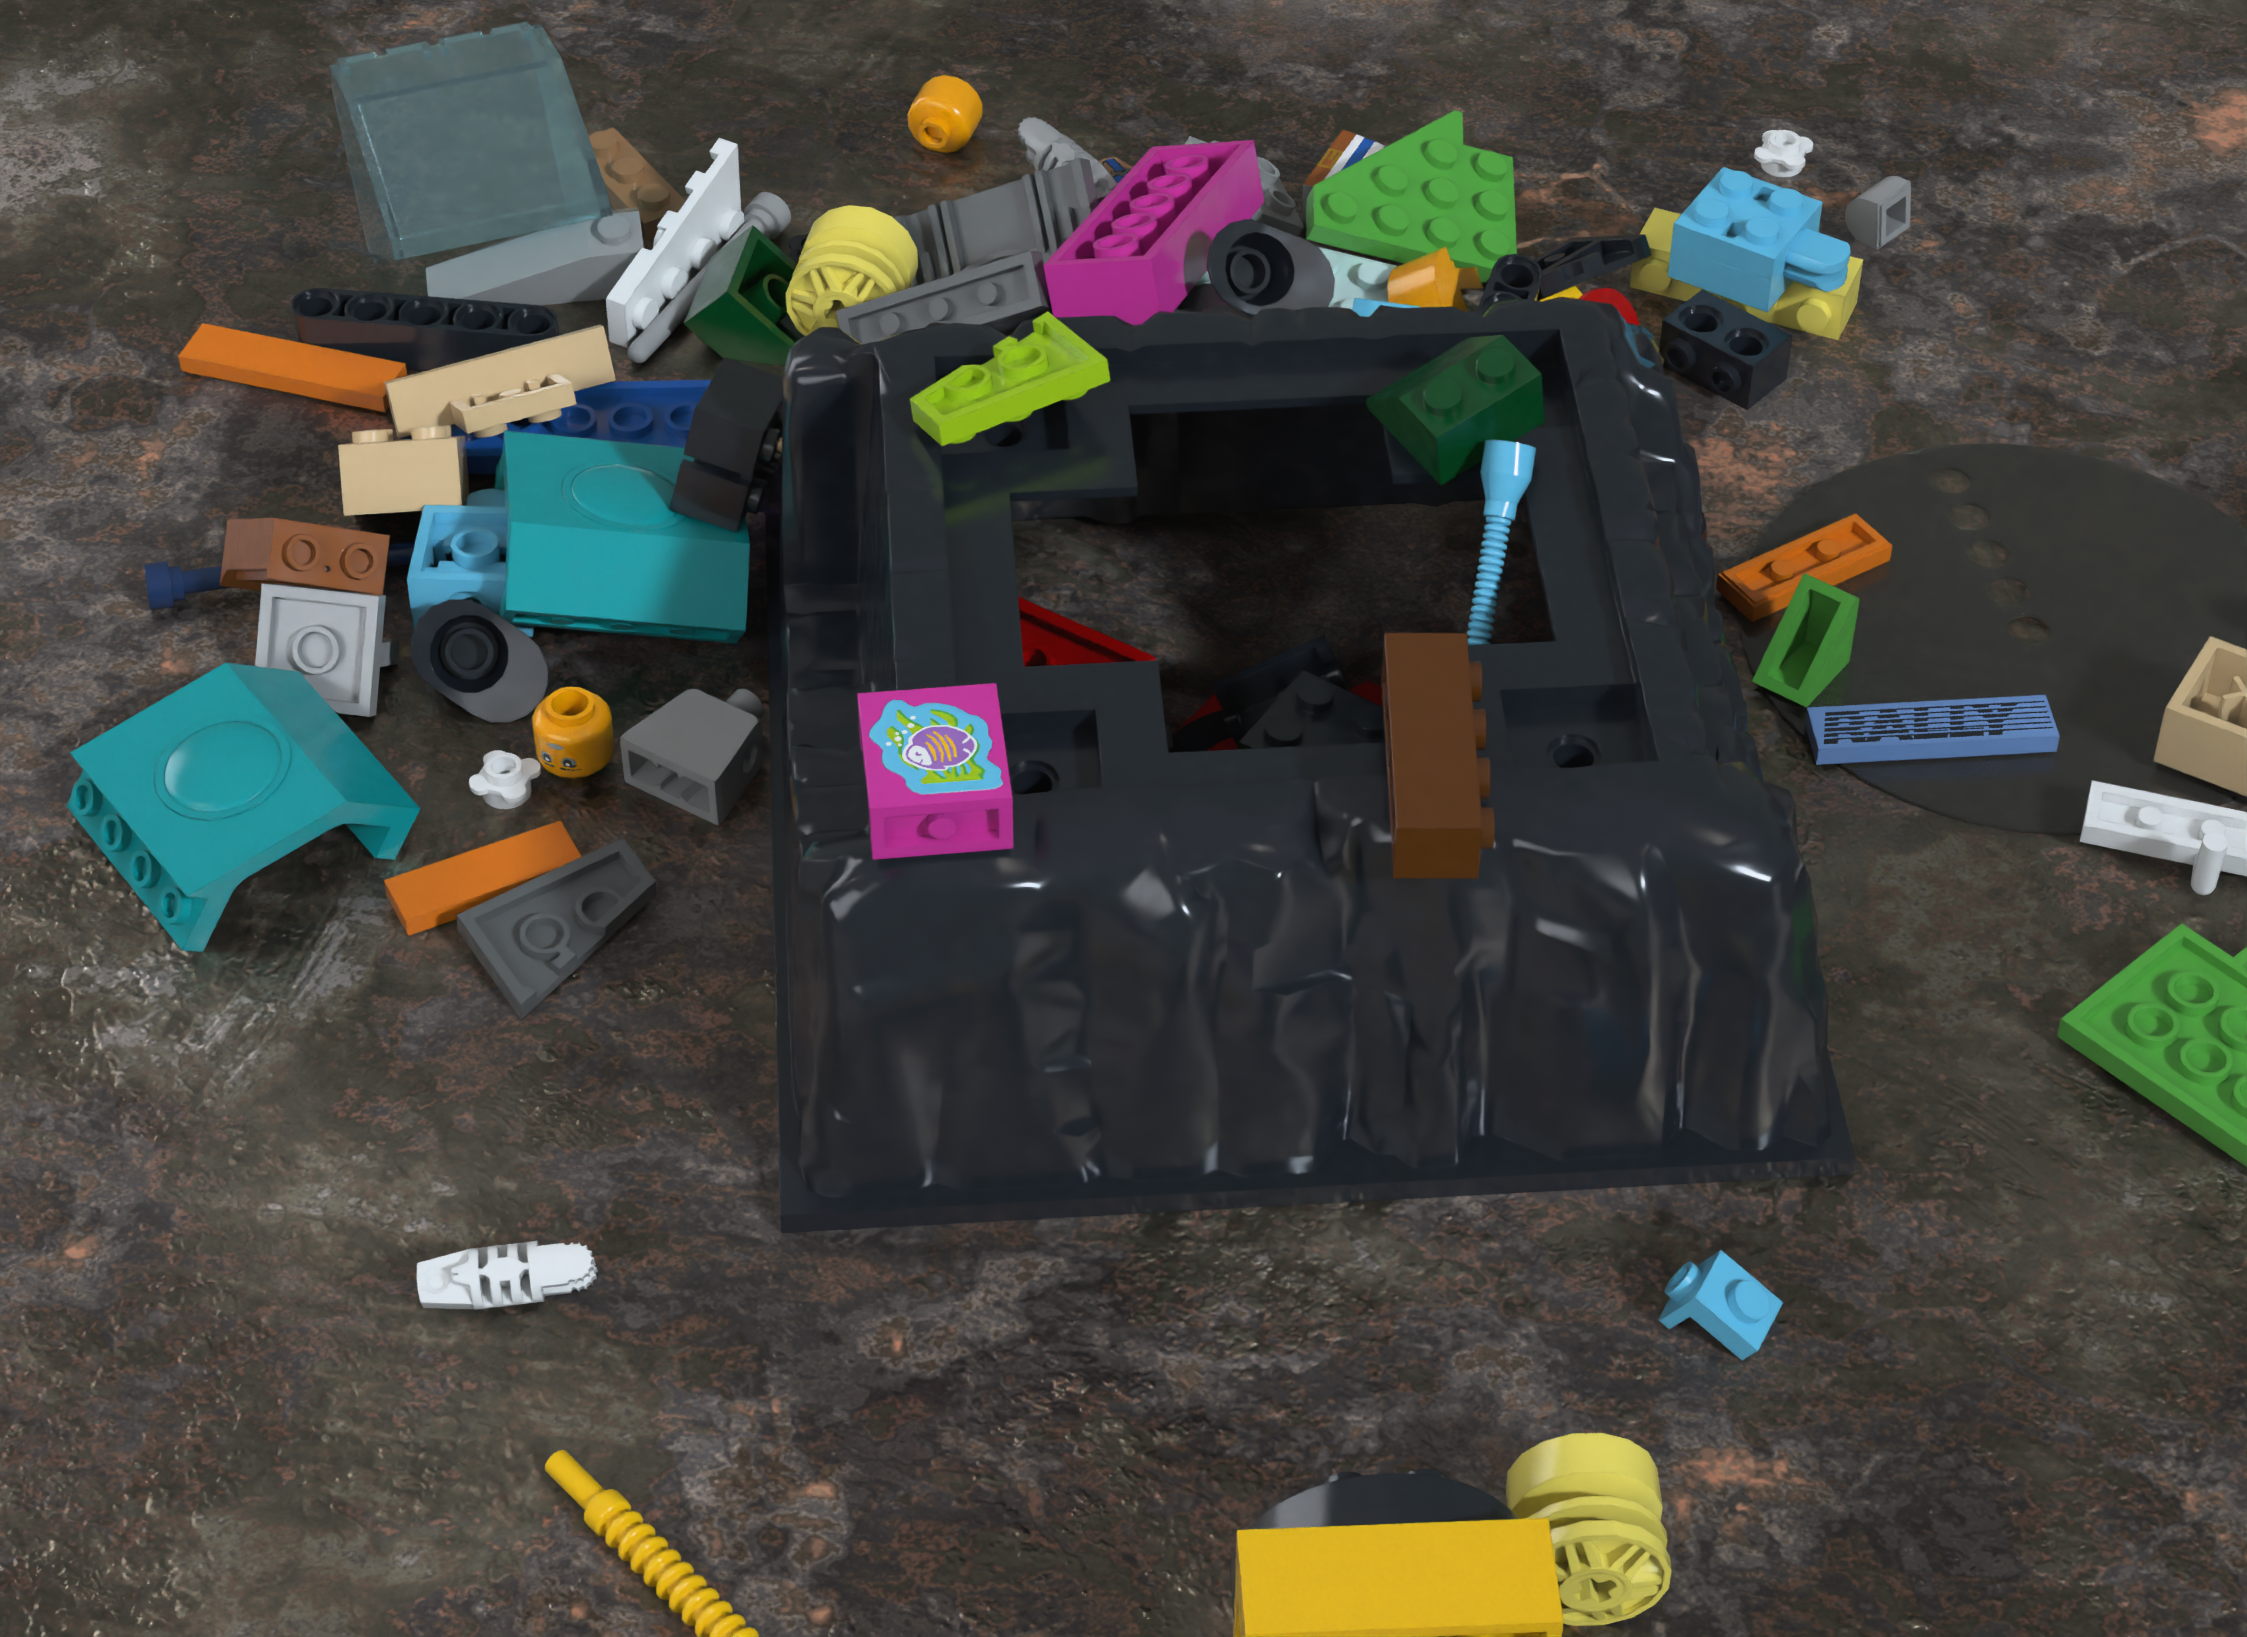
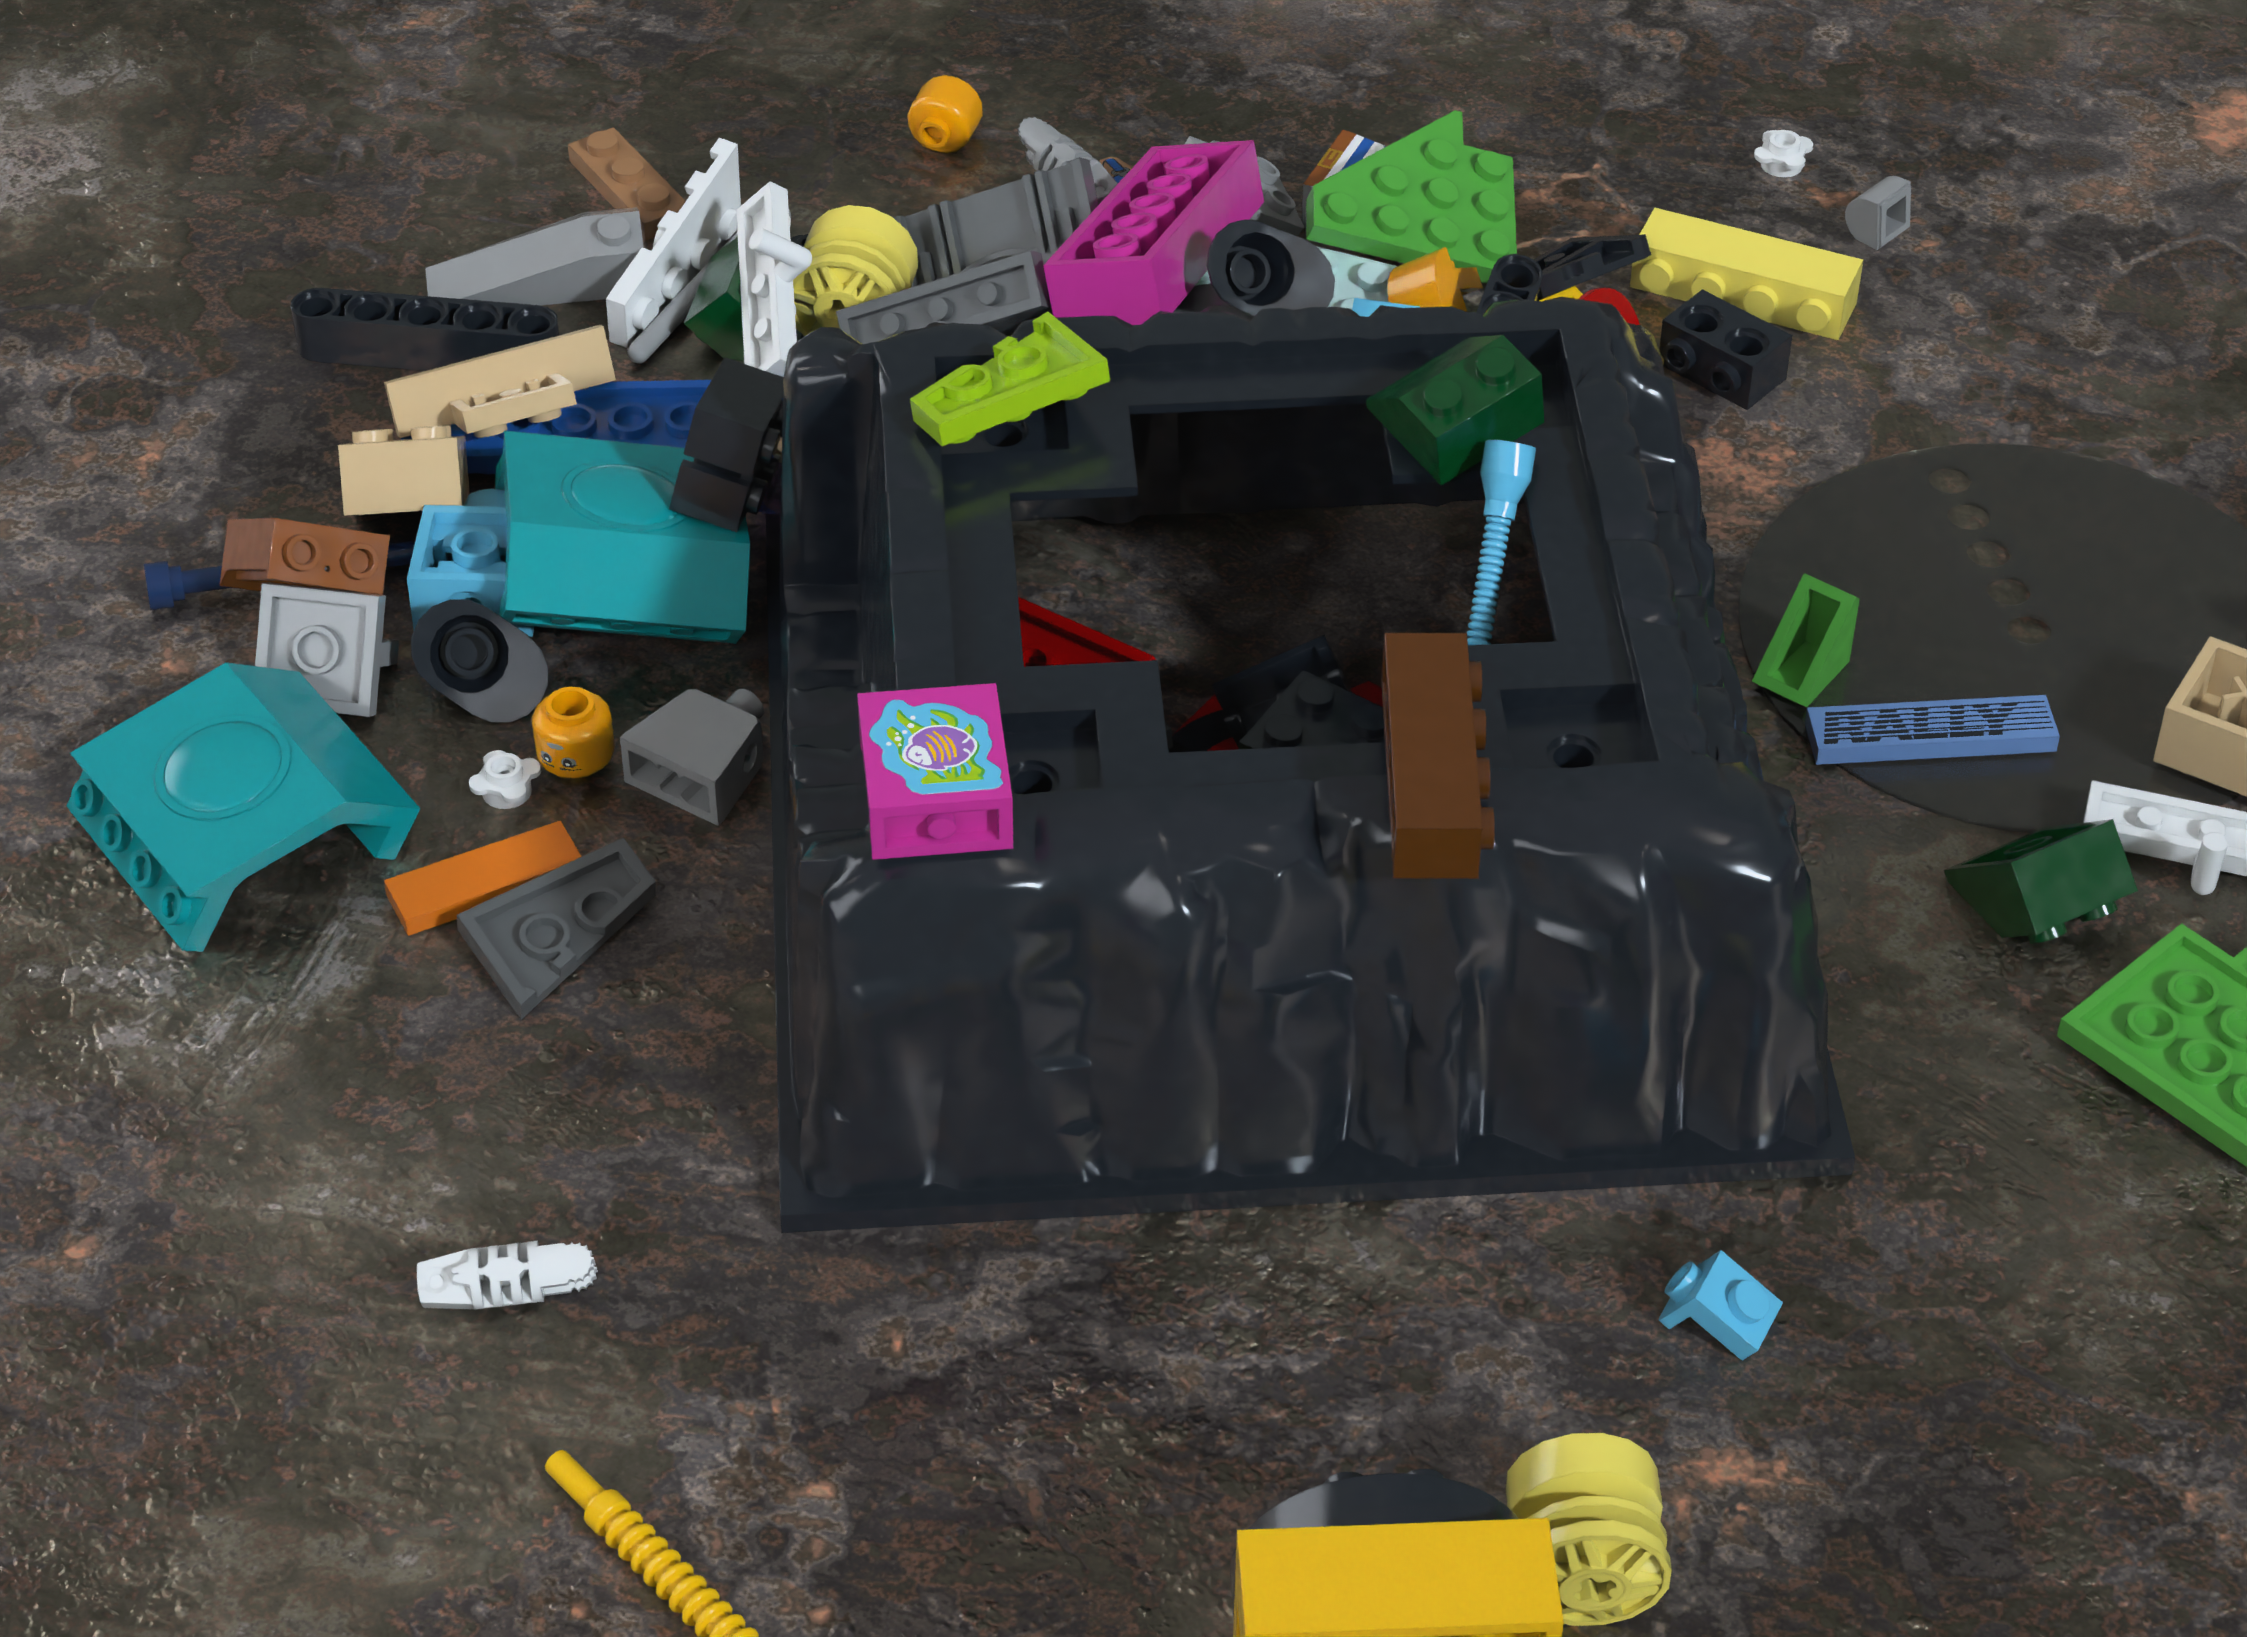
(290, 366): orange tile -> none
(465, 141): clear light blue windscreen -> none
(767, 274): none -> white plate
(1754, 241): medium azure brick -> none
(1826, 554): orange tile -> none
(2047, 879): none -> dark green slope

